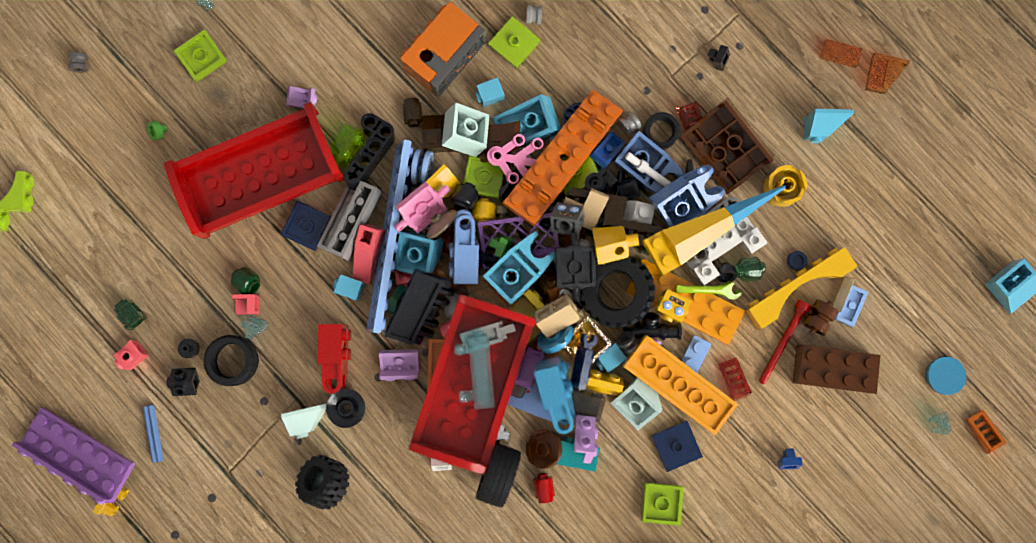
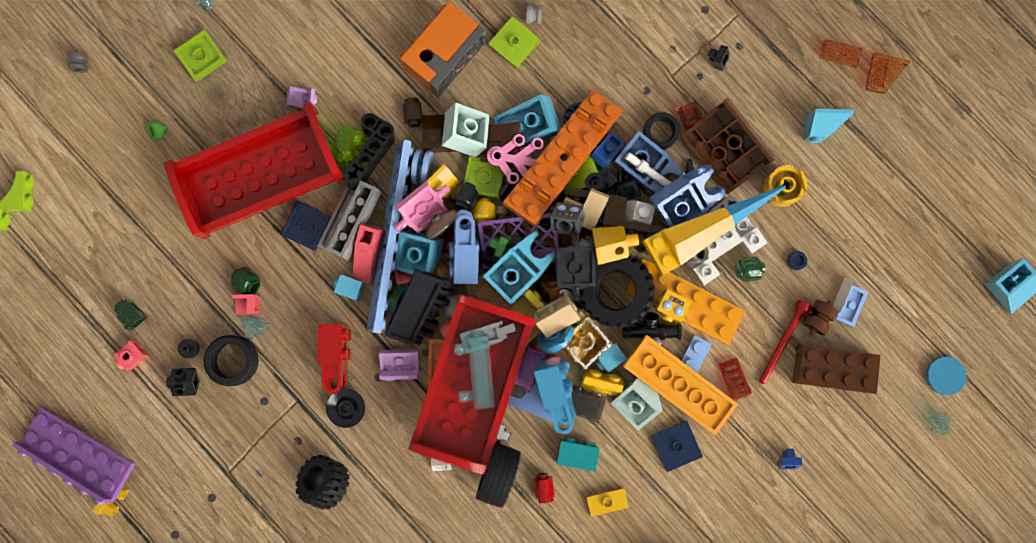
(153, 433): medium blue axle -> none
(303, 420): light aqua slope -> none
(490, 92): medium azure brick -> none
(544, 449): reddish brown tile -> none
(582, 361): dark blue plate -> none
(585, 437): lavender bracket -> none
(607, 502): none -> yellow plate
(627, 342): flat silver wheel -> none
(630, 123): light grey wheel -> none
(662, 503): lime plate -> none
(724, 289): lime piece -> none
(727, 273): black tile -> none
(768, 309): yellow arch -> none
(1000, 441): orange slope -> none

